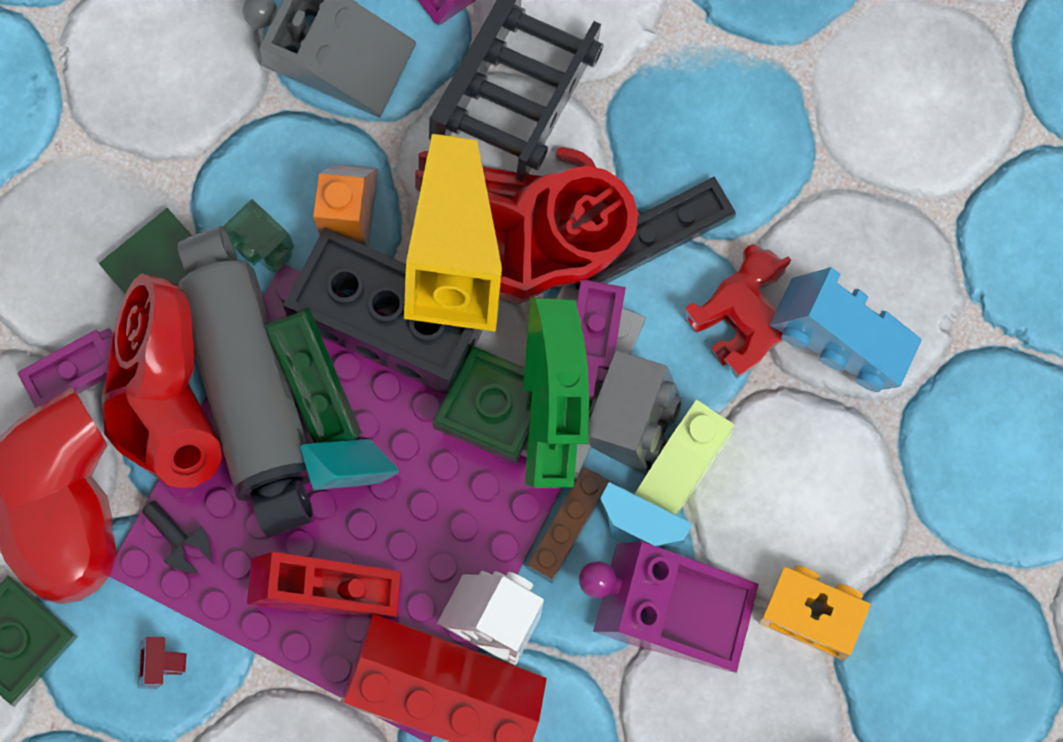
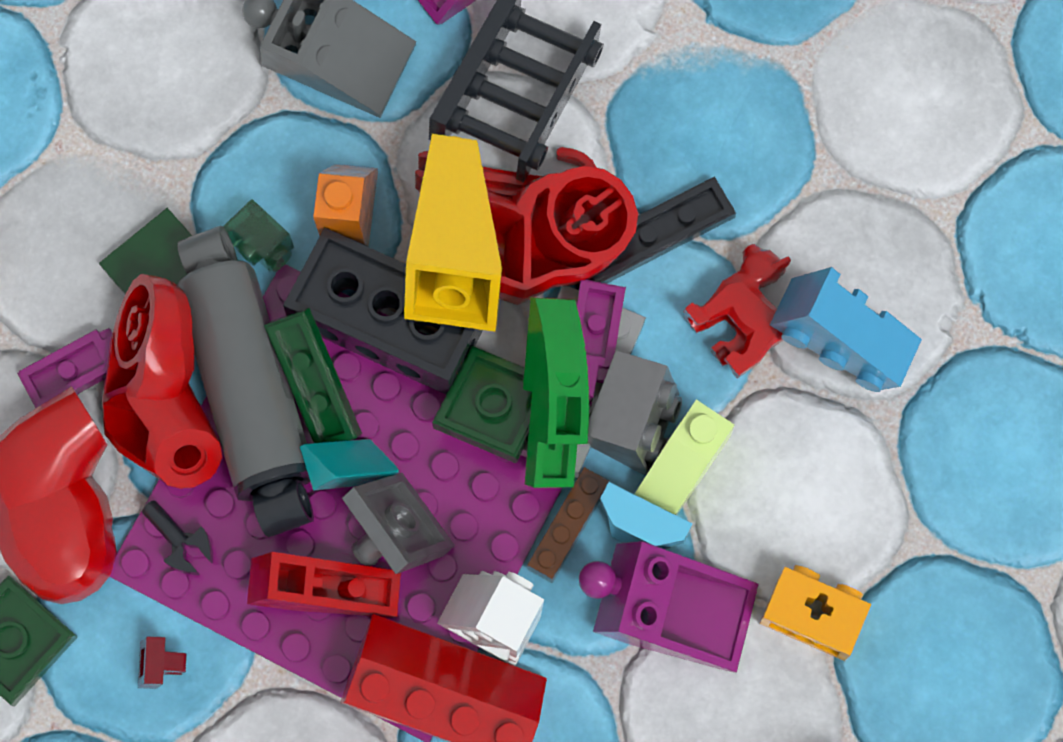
(395, 525): none -> flat silver tile

